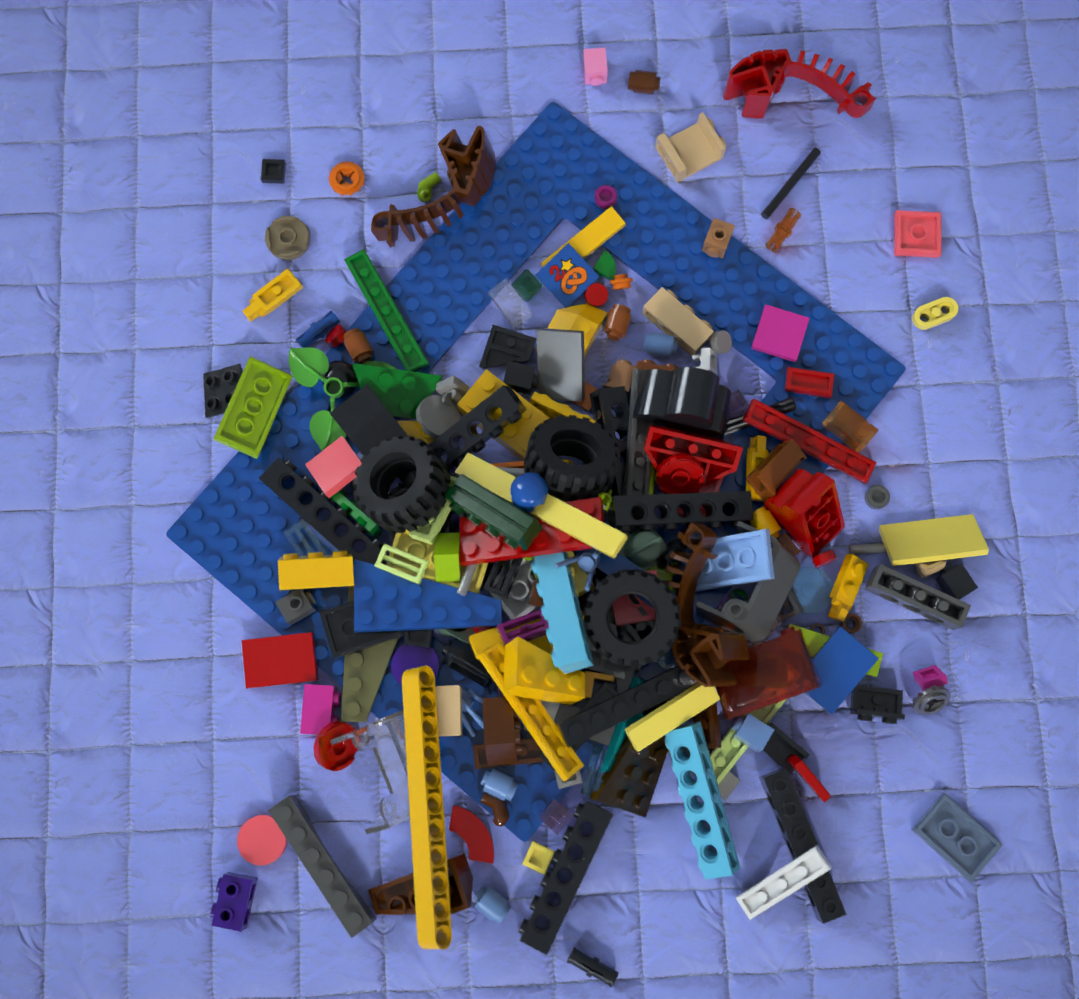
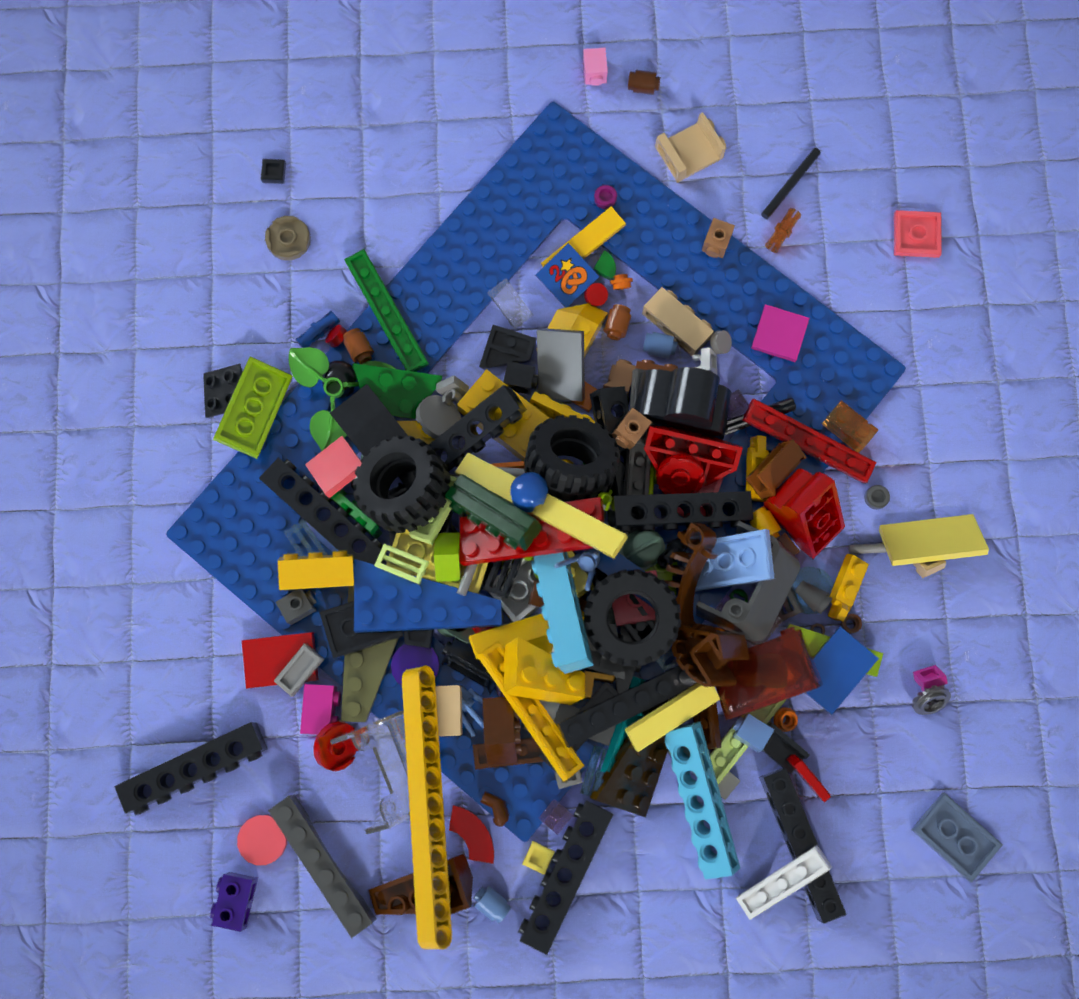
(131, 791): none -> black brick
(272, 295): yellow hinge -> none
(299, 670): none -> light grey tile
(346, 169): orange gear -> none
(425, 187): lime arm -> none
(470, 175): reddish brown piece -> none
(499, 785): medium blue brick -> none
(526, 285): tile -> none
(526, 632): magenta tile -> none
(592, 967): black pin -> none
(631, 429): none -> medium nougat brick
(765, 72): red piece -> none
(791, 719): none -> orange plate
(809, 382): red tile -> none
(814, 597): none -> dark grey cone
(824, 558): red tile -> none
(877, 702): black bracket -> none
(917, 597): dark grey brick -> none
(933, 313): light yellow plate -> none
(956, 581): black brick -> none

